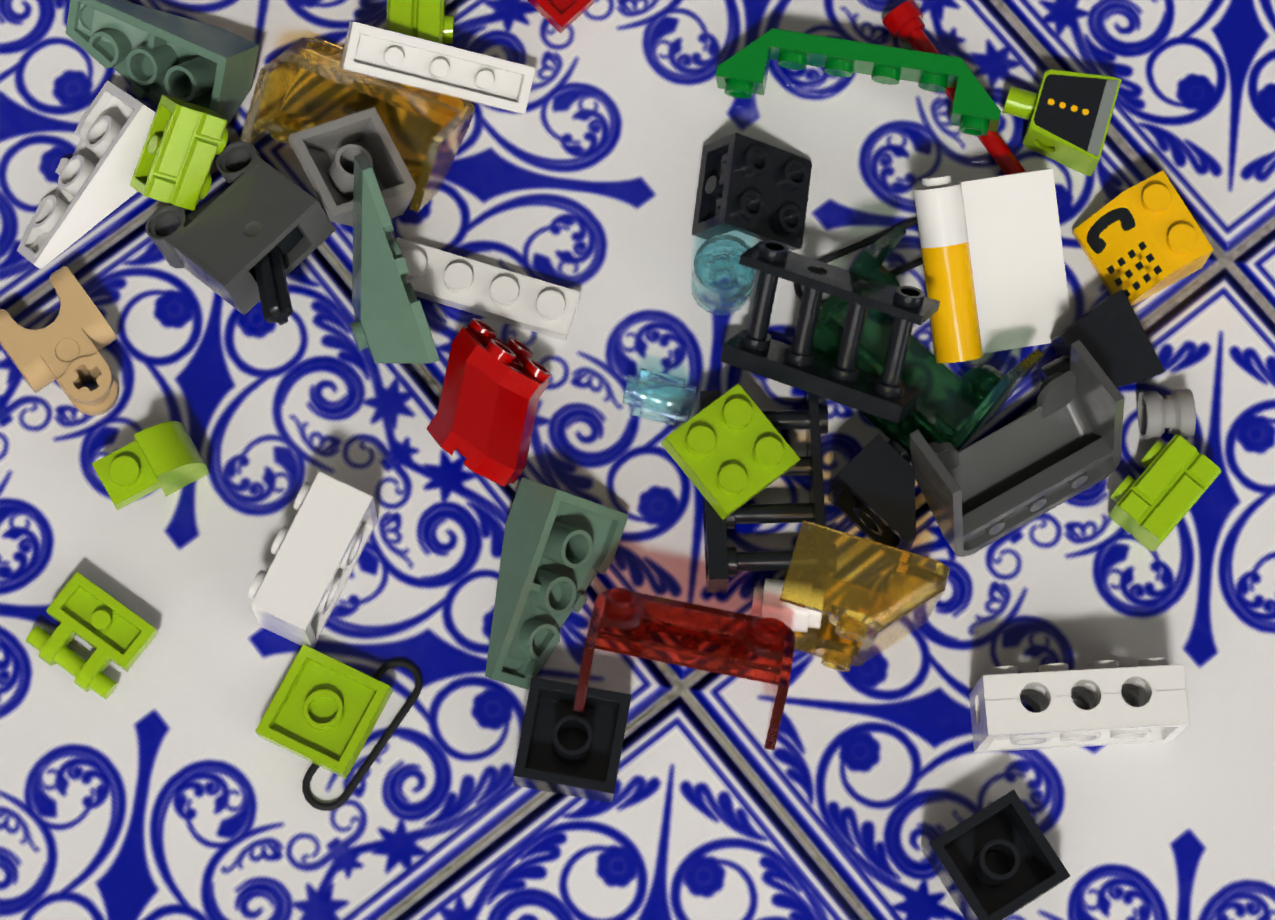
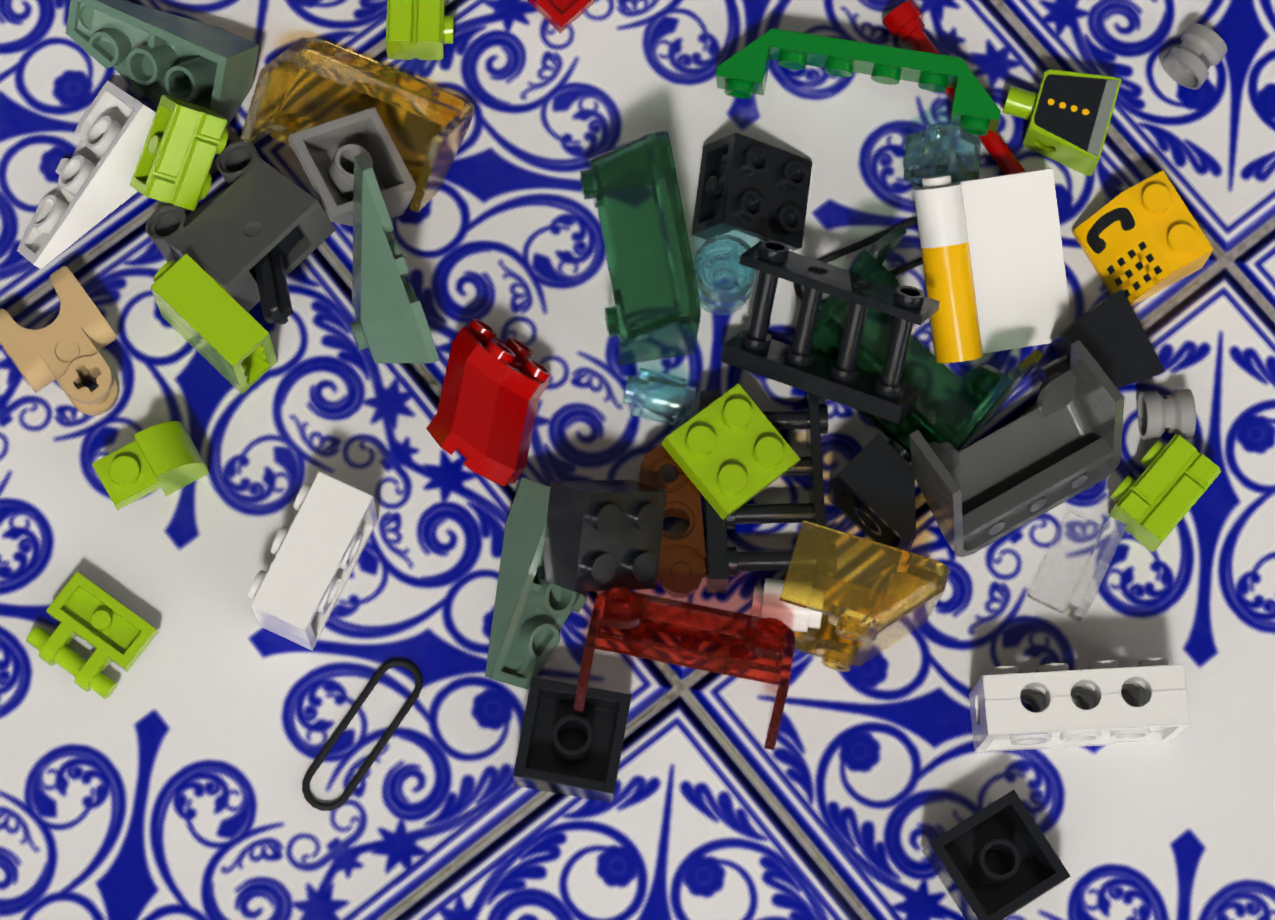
(213, 322): none -> lime brick
(324, 711): lime plate -> none
(437, 68): white plate -> none
(489, 290): white plate -> none
(603, 535): none -> black brick
(645, 249): none -> clear green windscreen
(683, 555): none -> reddish brown piece
(941, 151): none -> clear light blue brick
(1076, 564): none -> clear panel
(1196, 54): none -> light grey wheel

